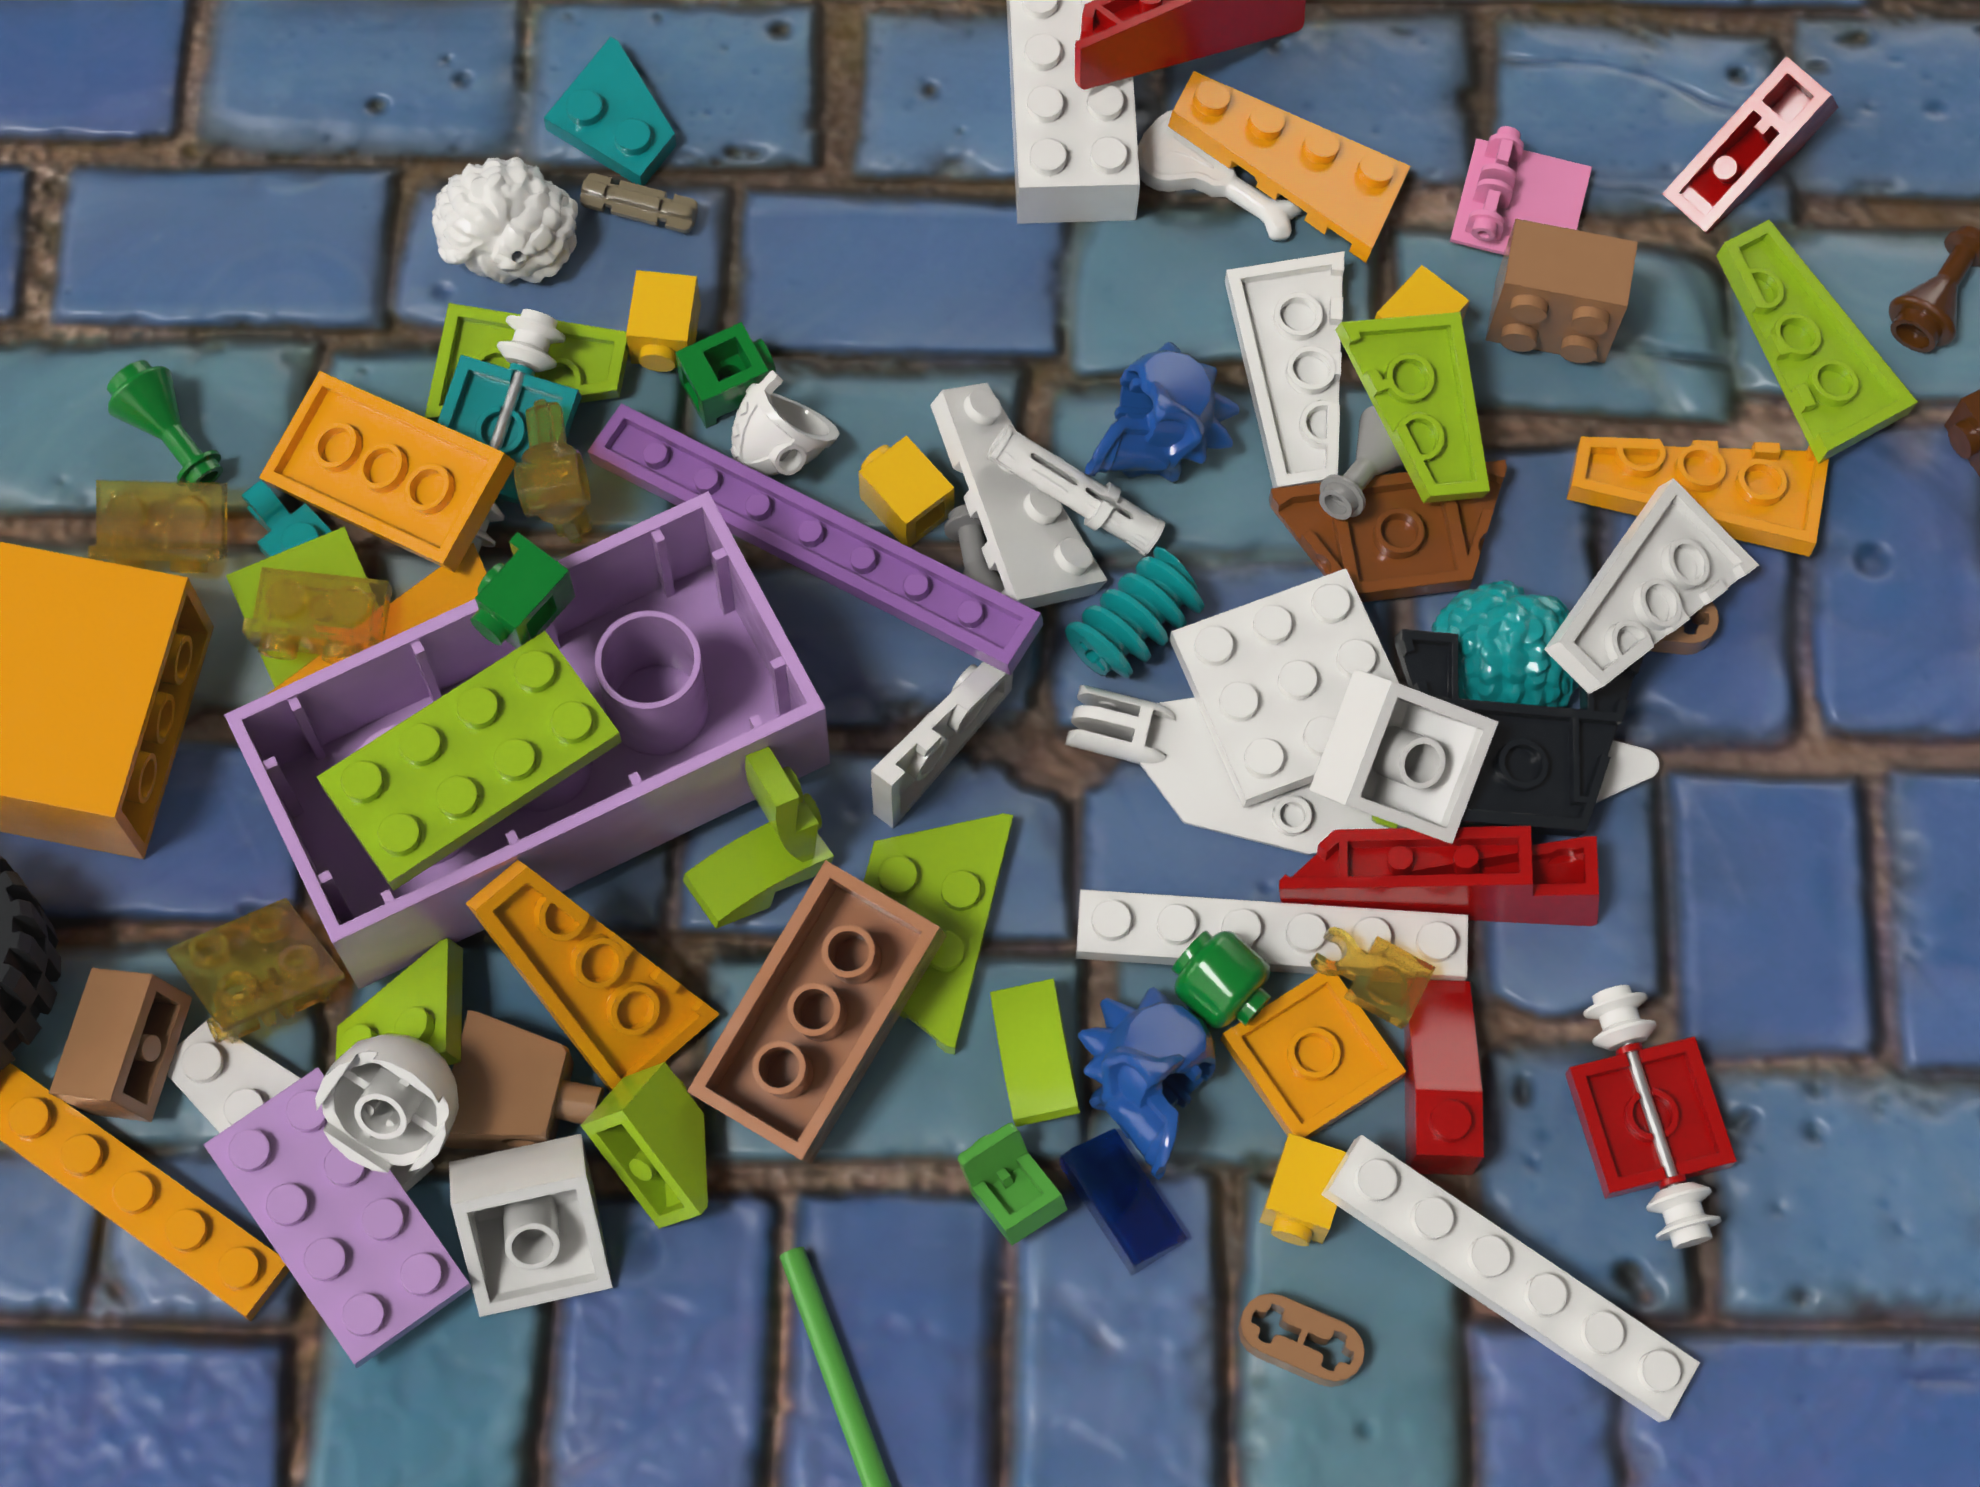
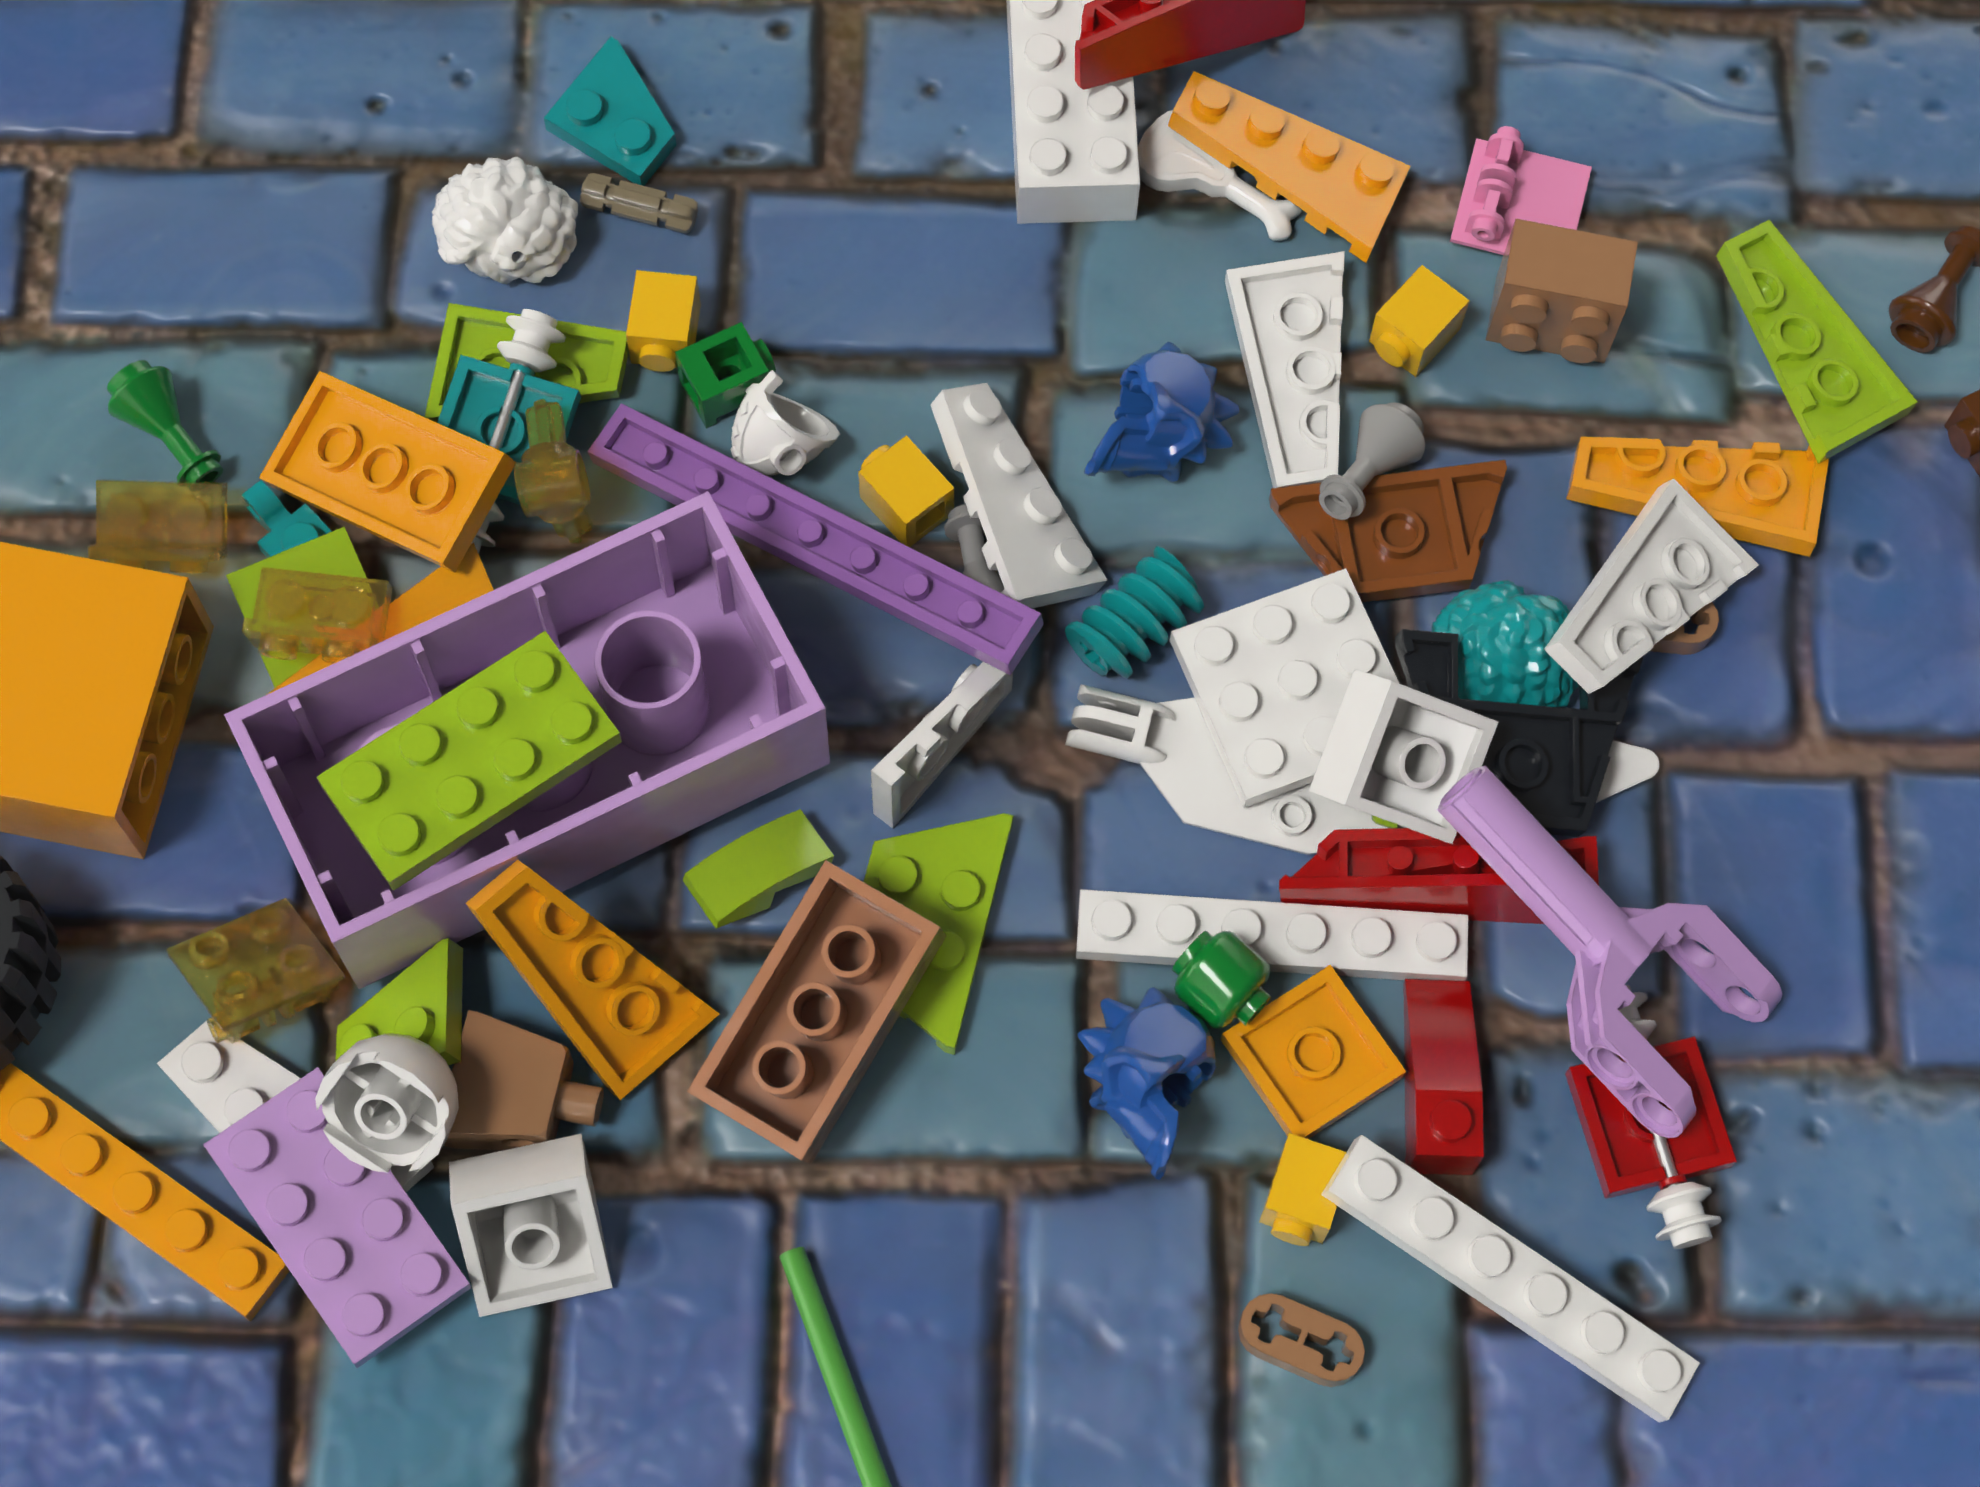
(121, 1044): medium nougat brick -> none
(522, 595): green brick -> none
(654, 1143): lime slope -> none
(783, 803): lime slope -> none
(1010, 1184): bright green bracket -> none
(1034, 1052): lime slope -> none
(1097, 503): white pin -> none
(1122, 1200): clear blue slope -> none
(1382, 978): clear yellow plate -> none
(1425, 398): lime wing -> none
(1609, 948): none -> lavender piece
(1752, 145): slope -> none

